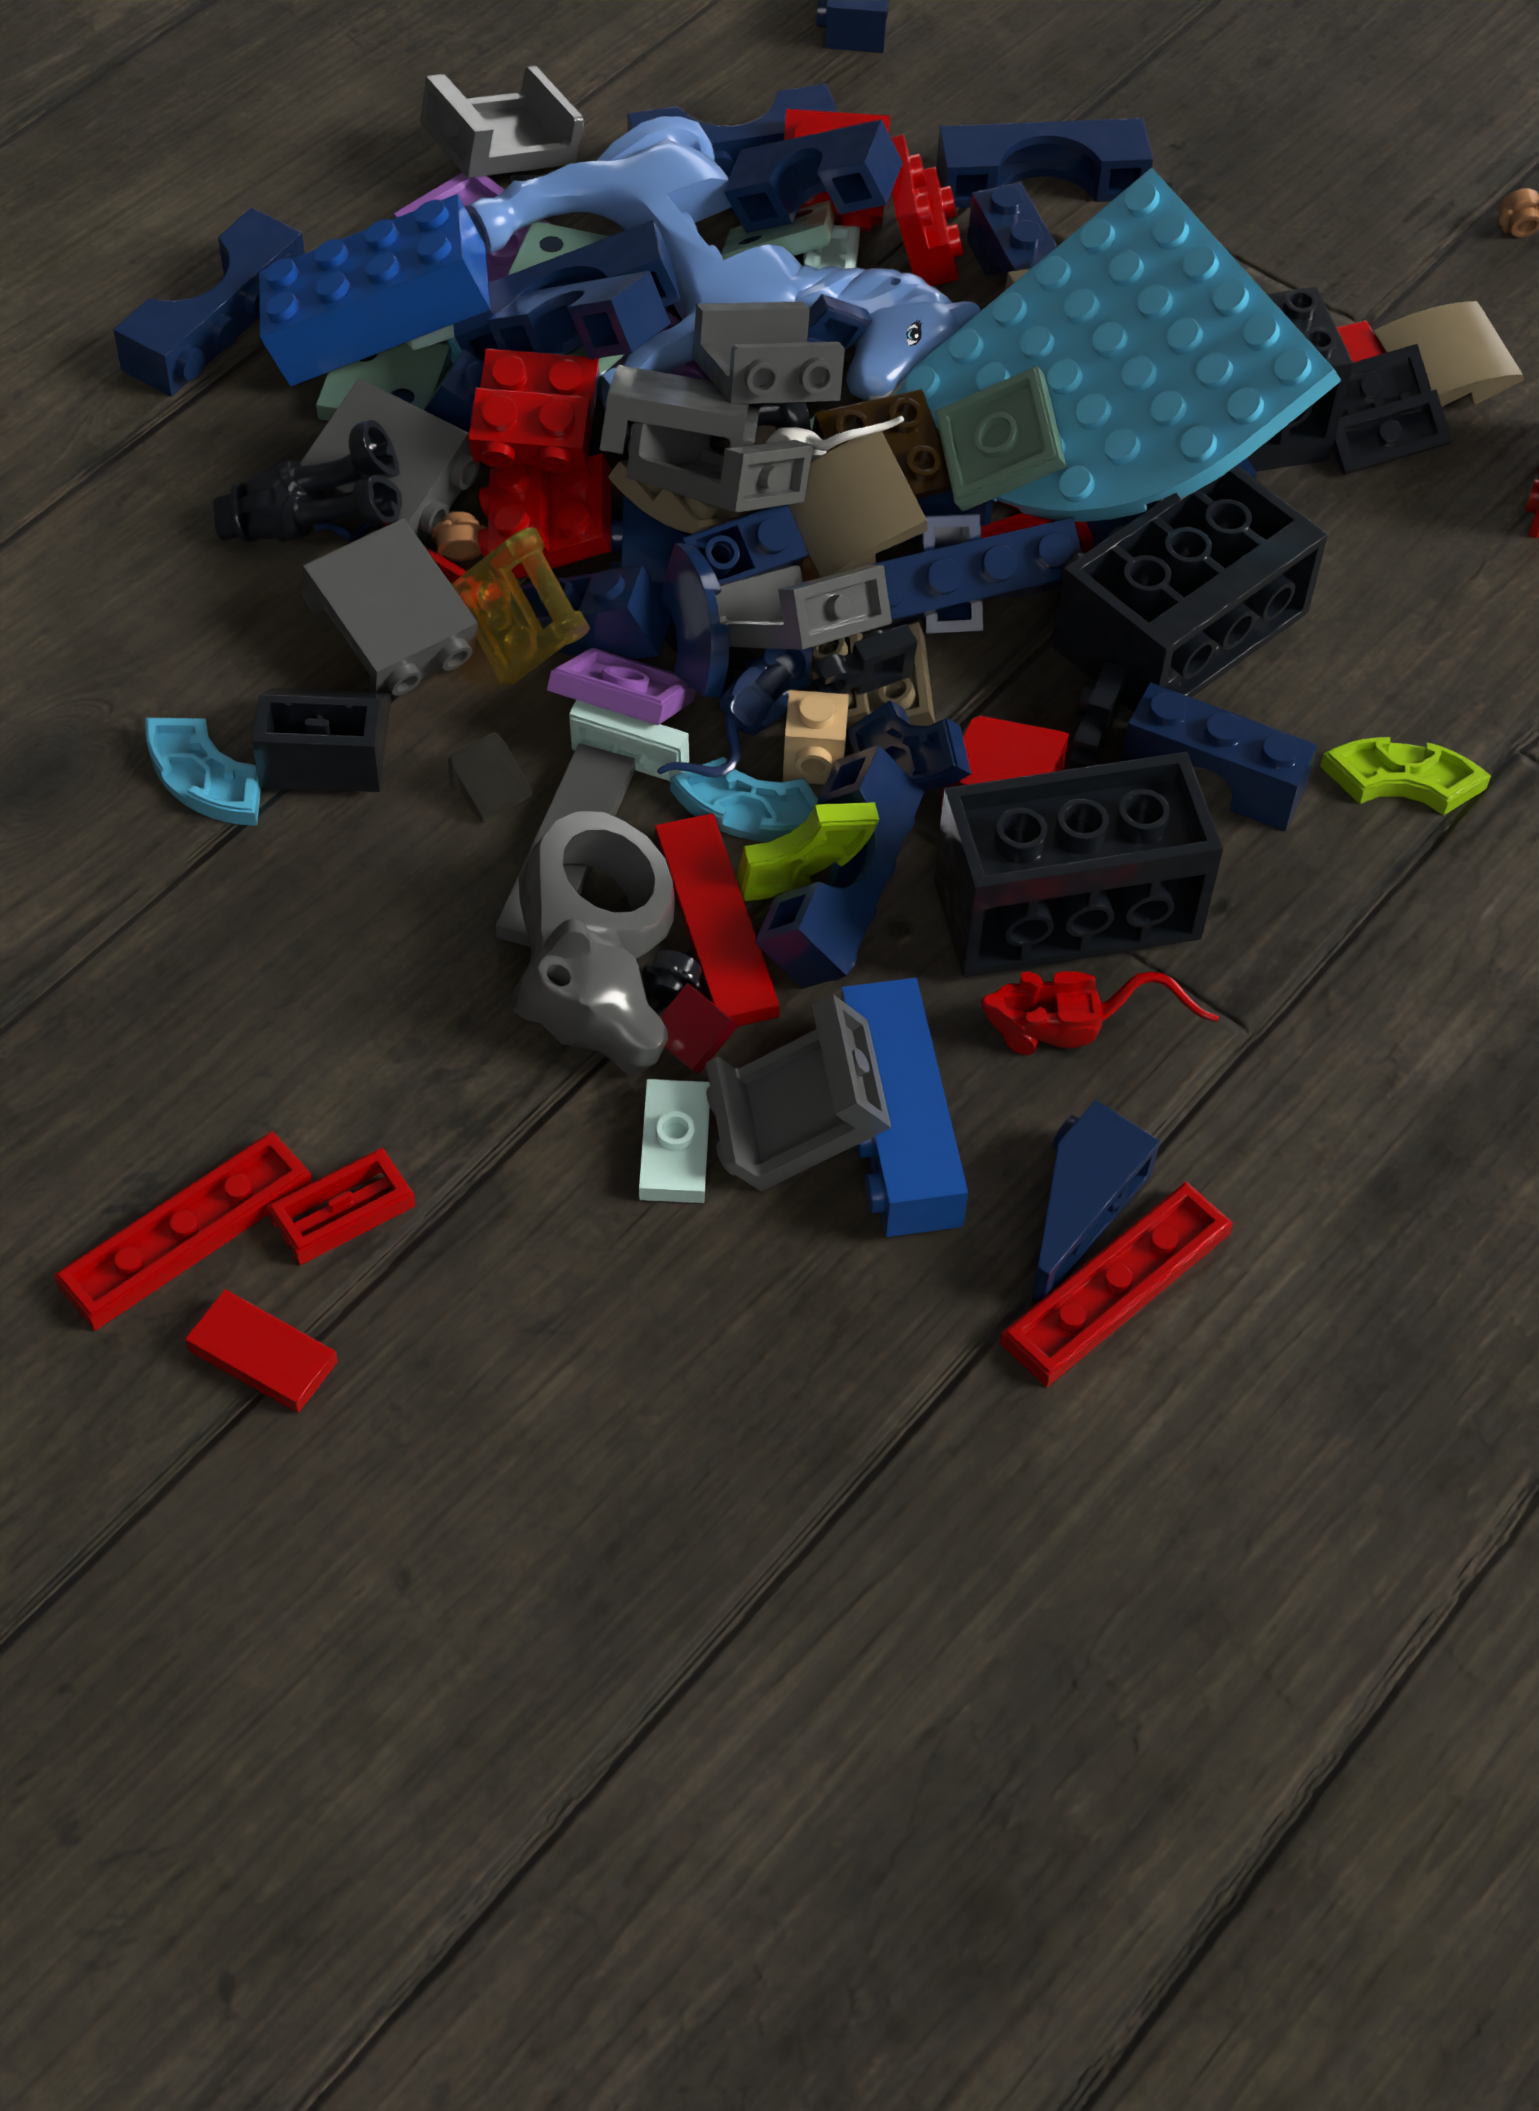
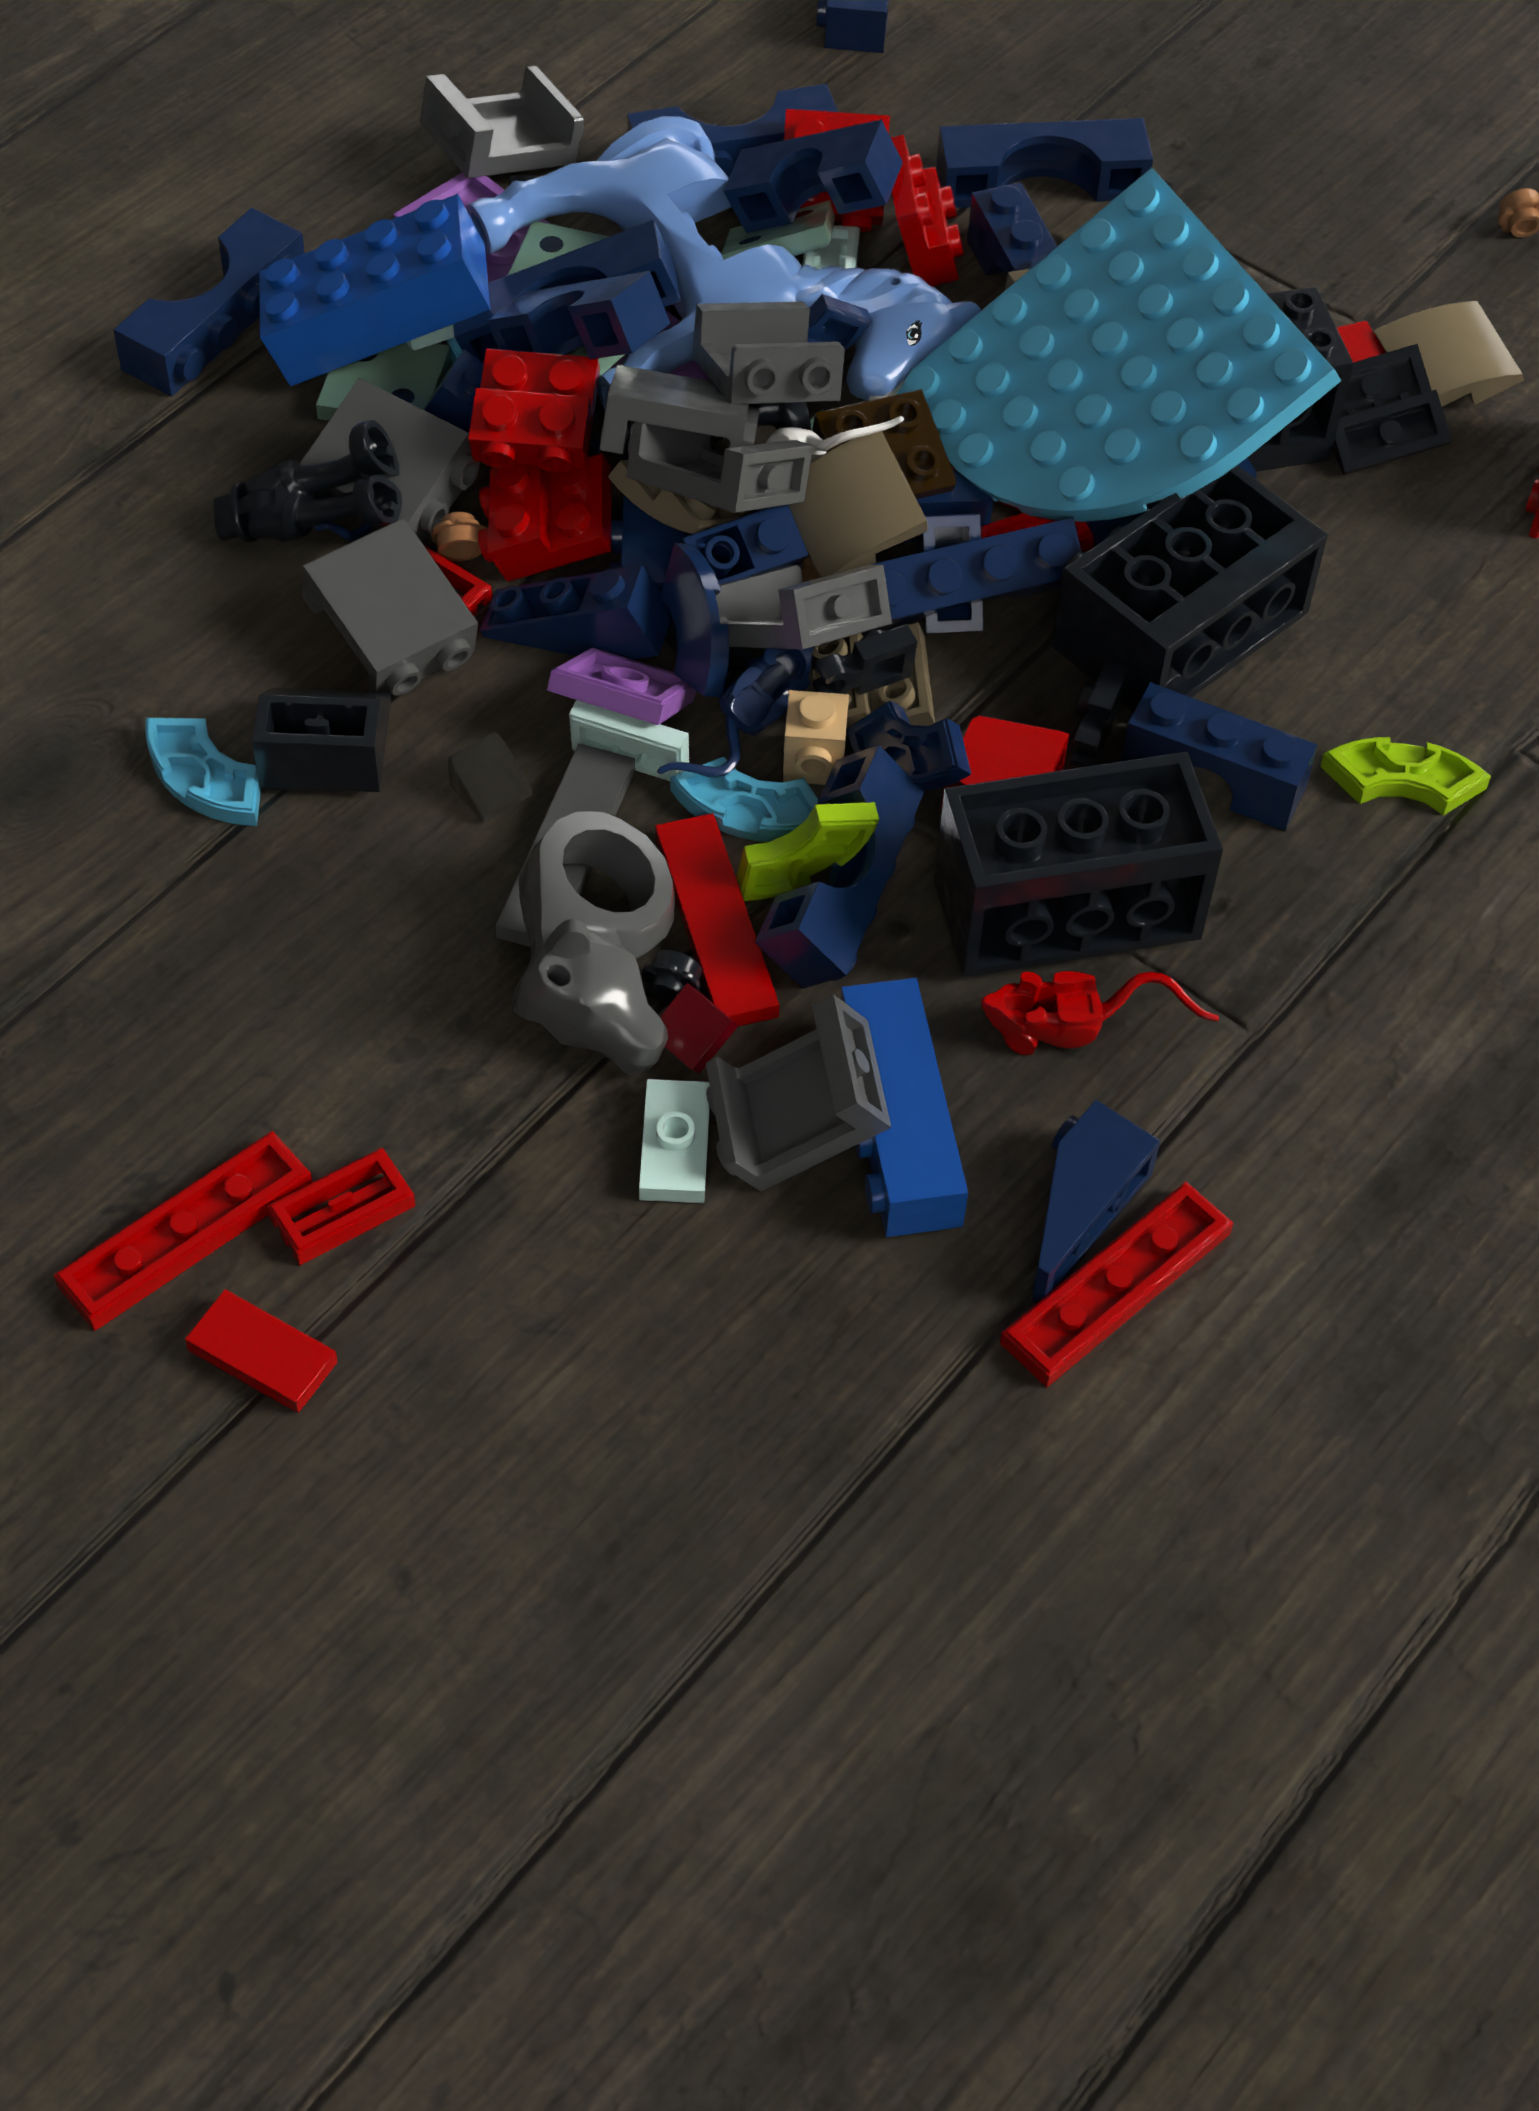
(505, 619): clear yellow plate -> none
(1000, 439): sand green tile -> none

